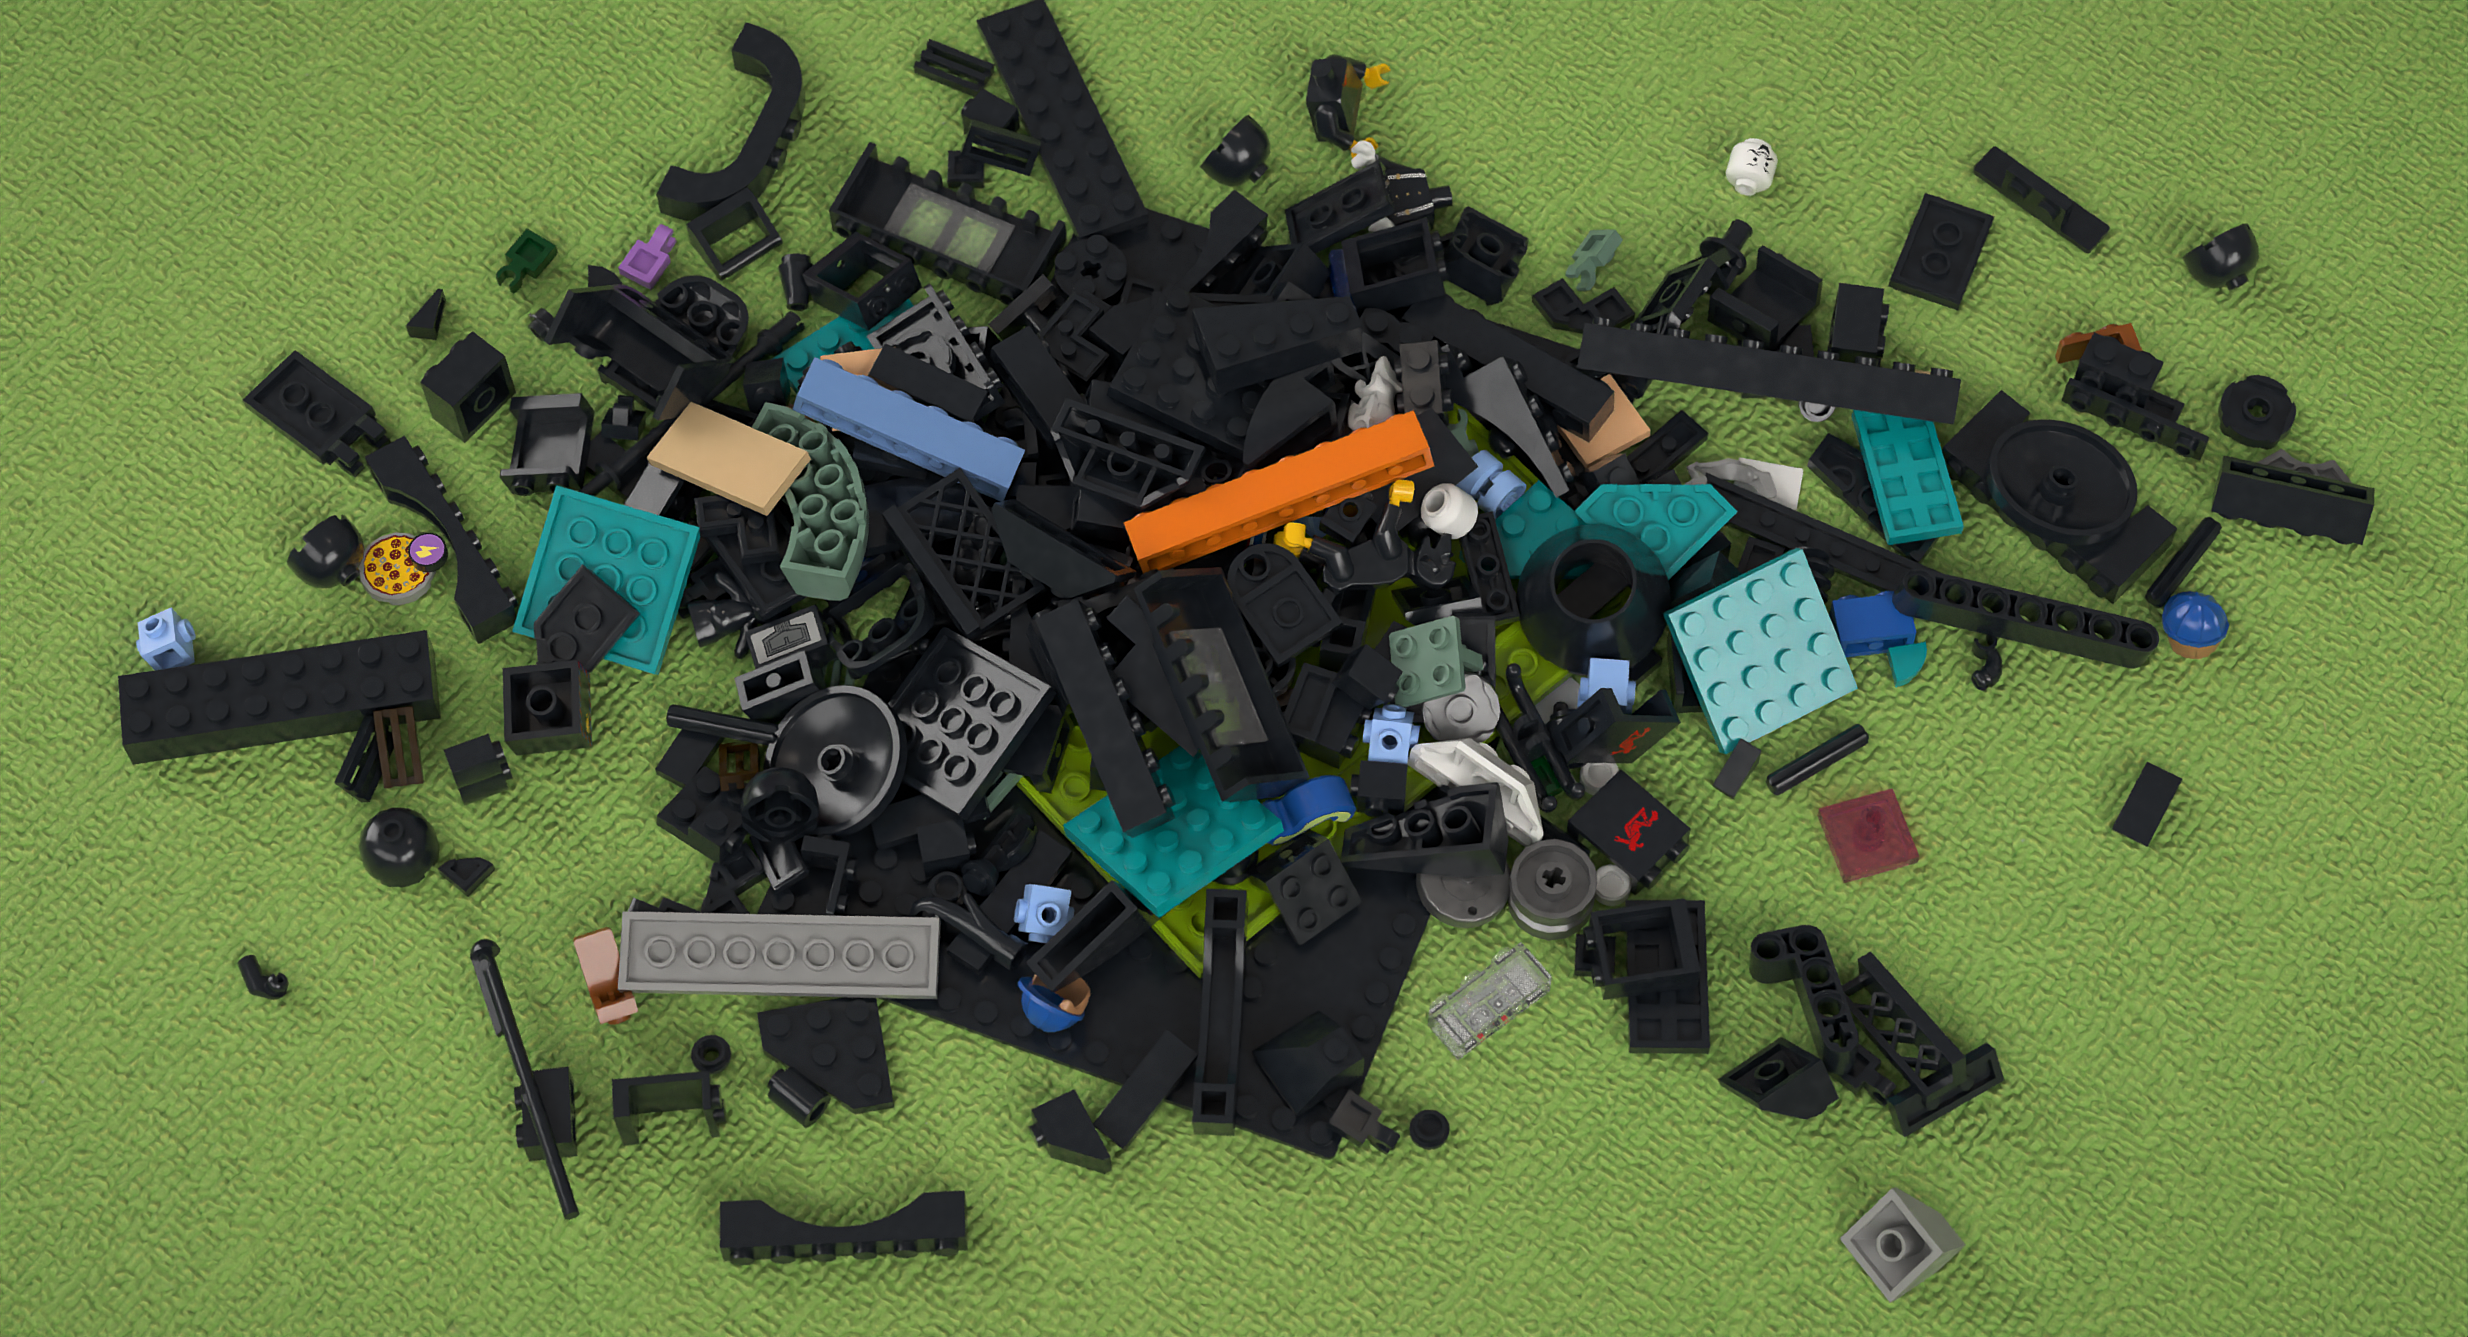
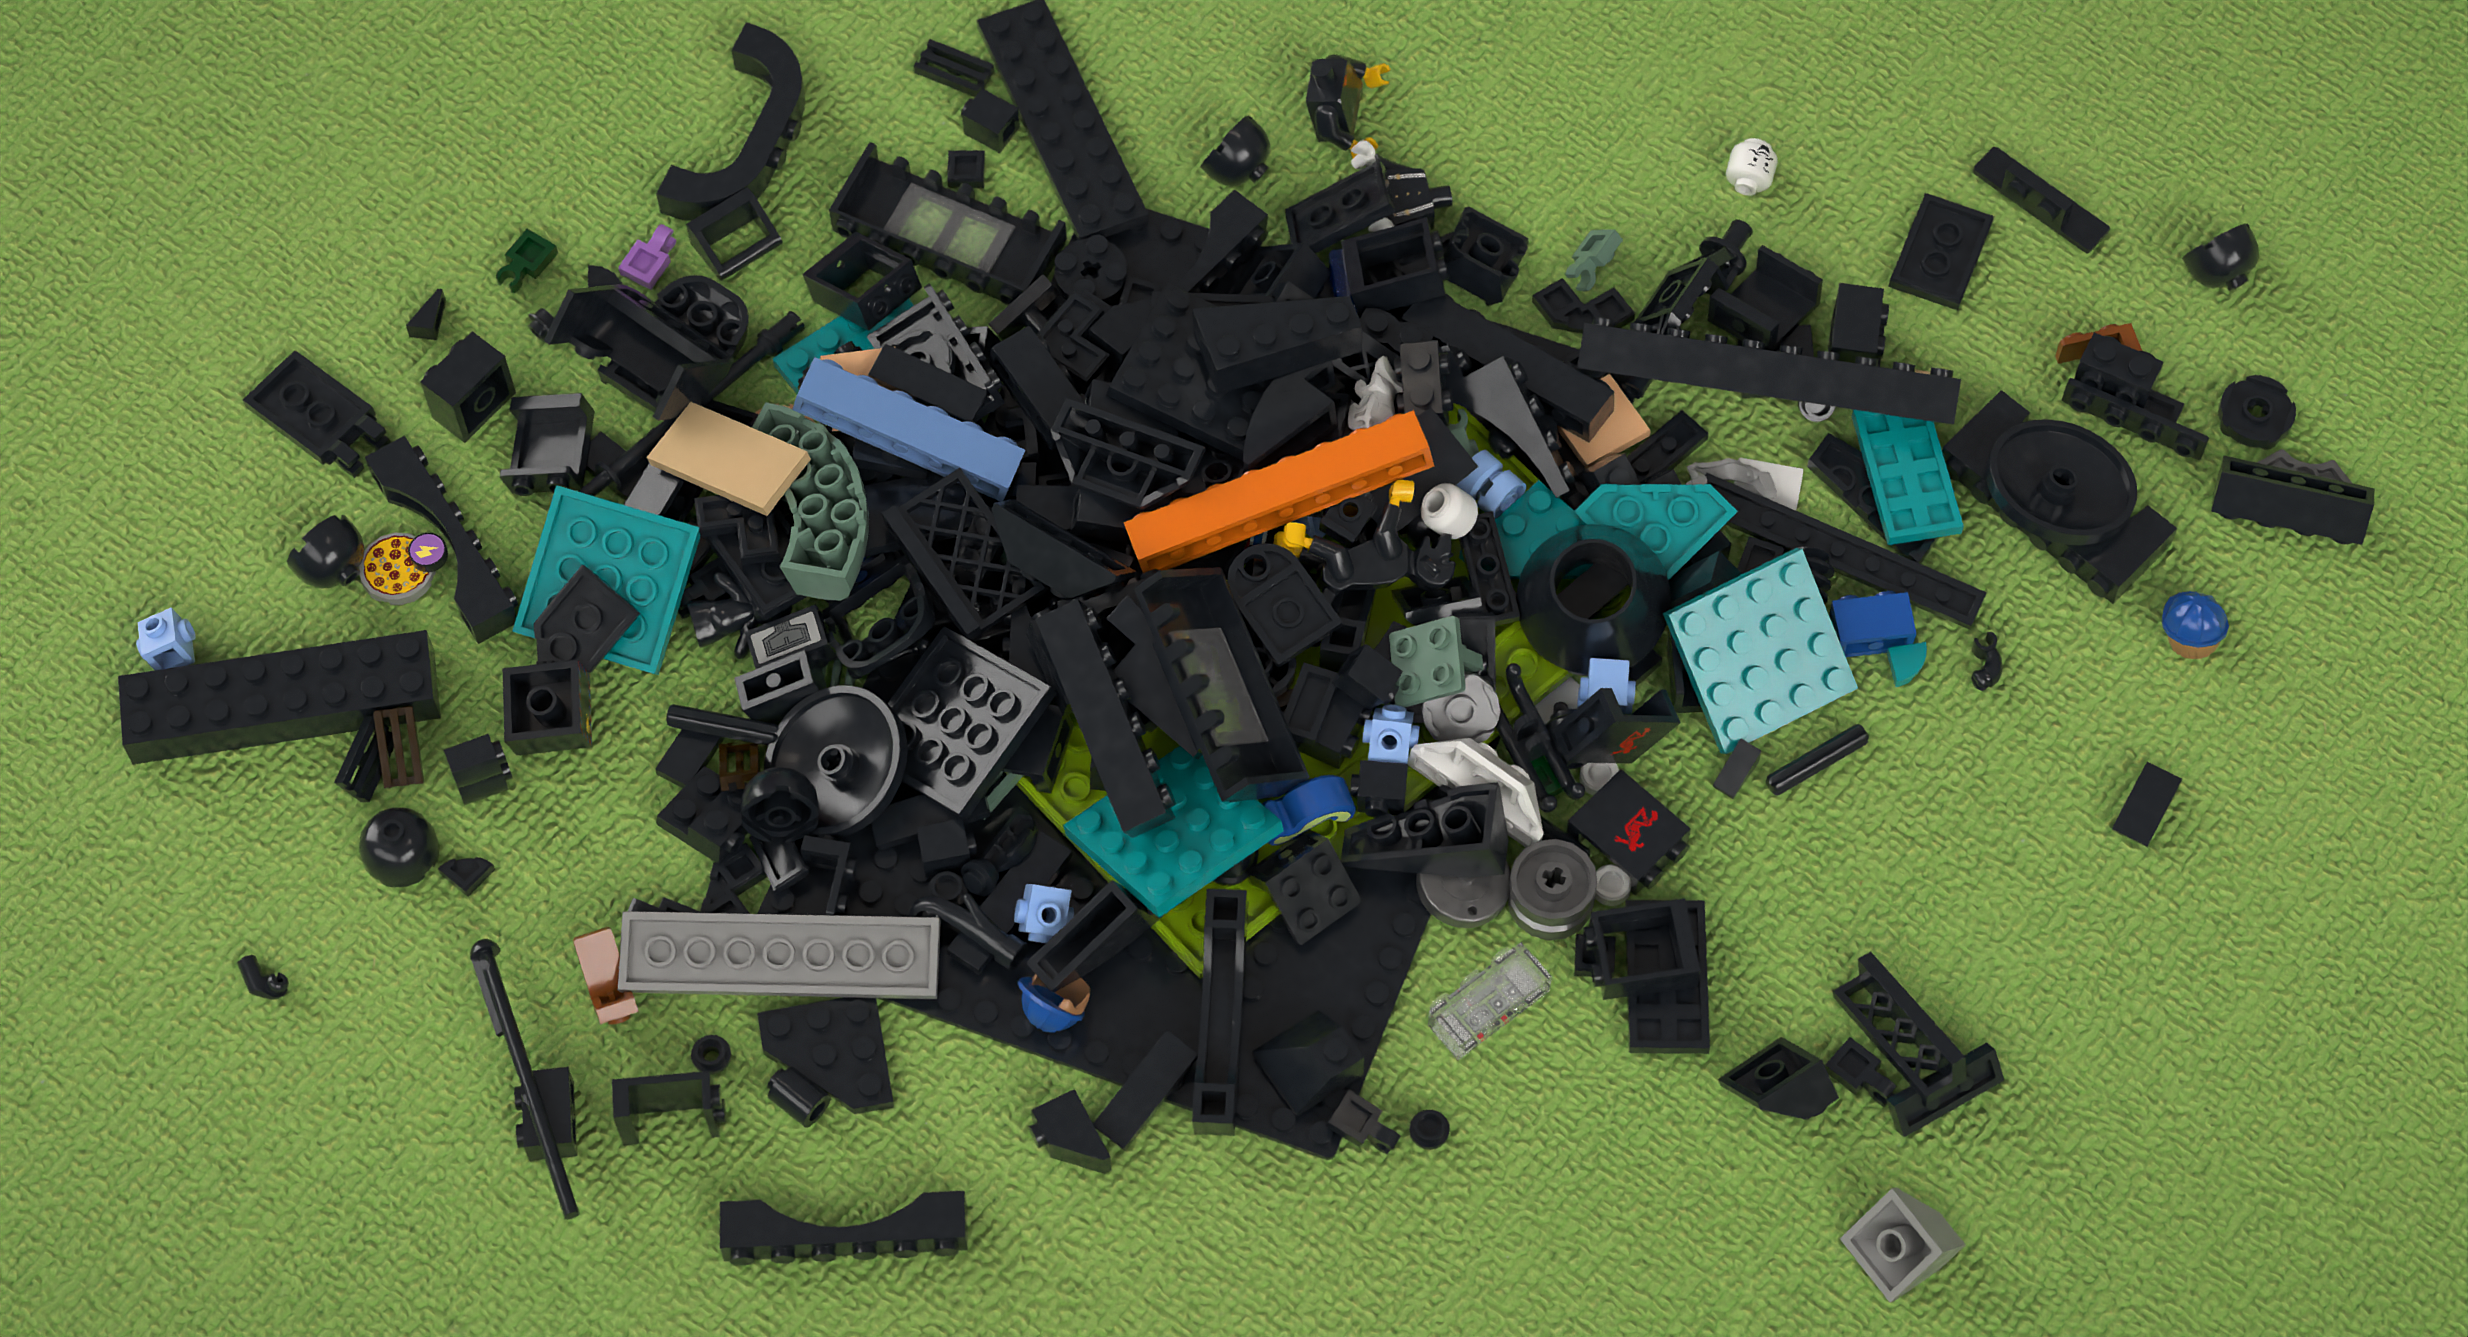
(623, 420): black tile -> none
(766, 382): black brick -> none
(792, 280): black cone -> none
(1002, 142): black tile -> none
(1803, 968): black beam -> none
(1868, 835): clear pink tile -> none
(2008, 624): black beam -> none
(2183, 562): black axle -> none

